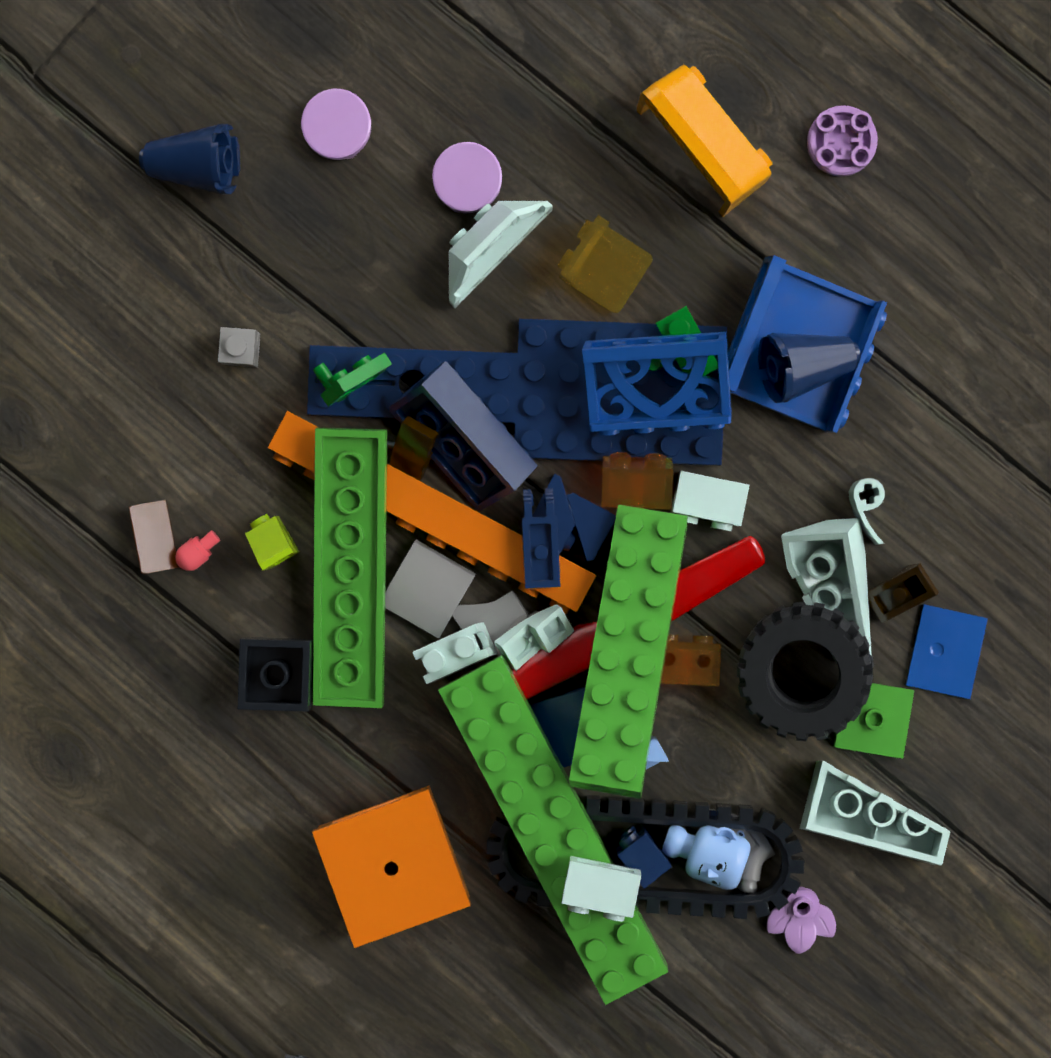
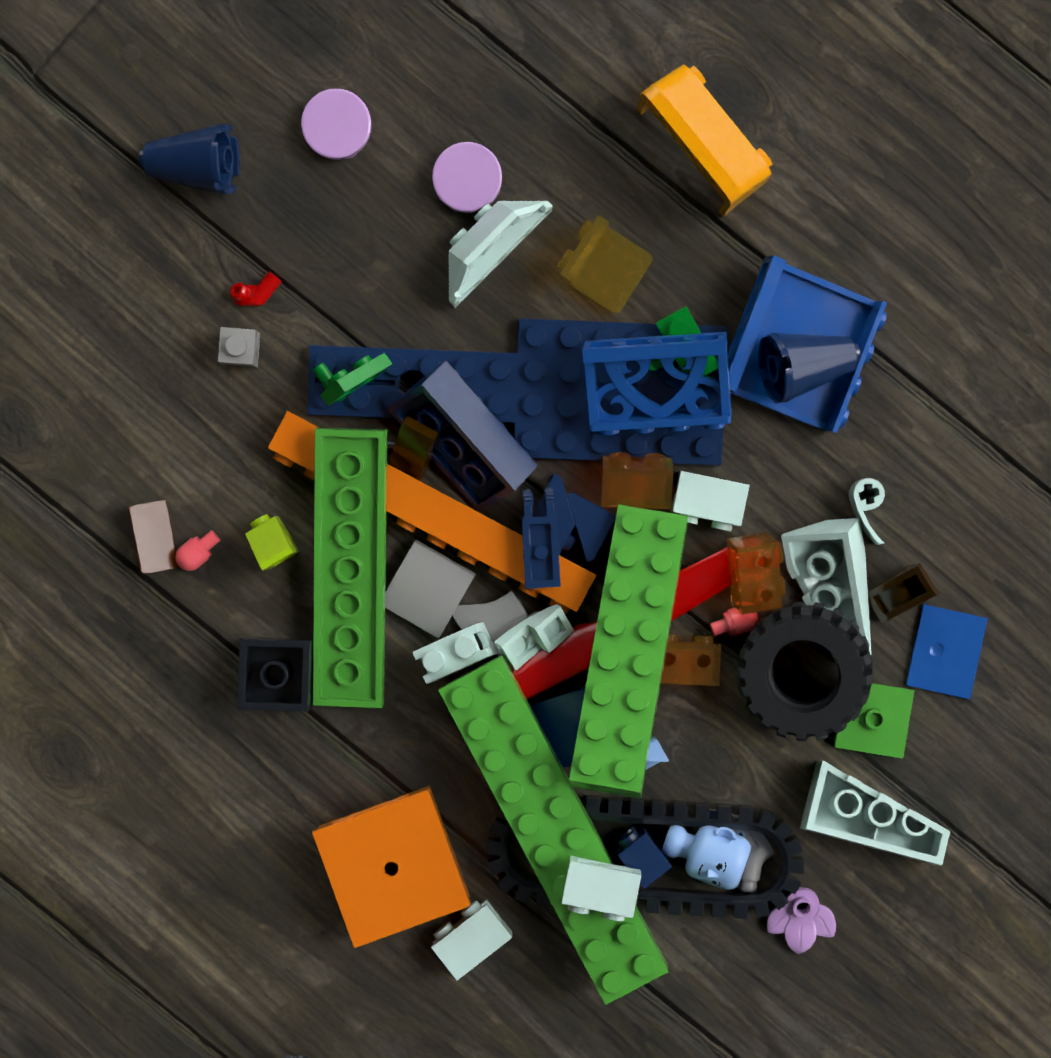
(255, 294): none -> red arm
(471, 938): none -> light aqua brick
(734, 623): none -> coral cylinder
(755, 573): none -> clear orange brick
(842, 140): lavender tile -> none

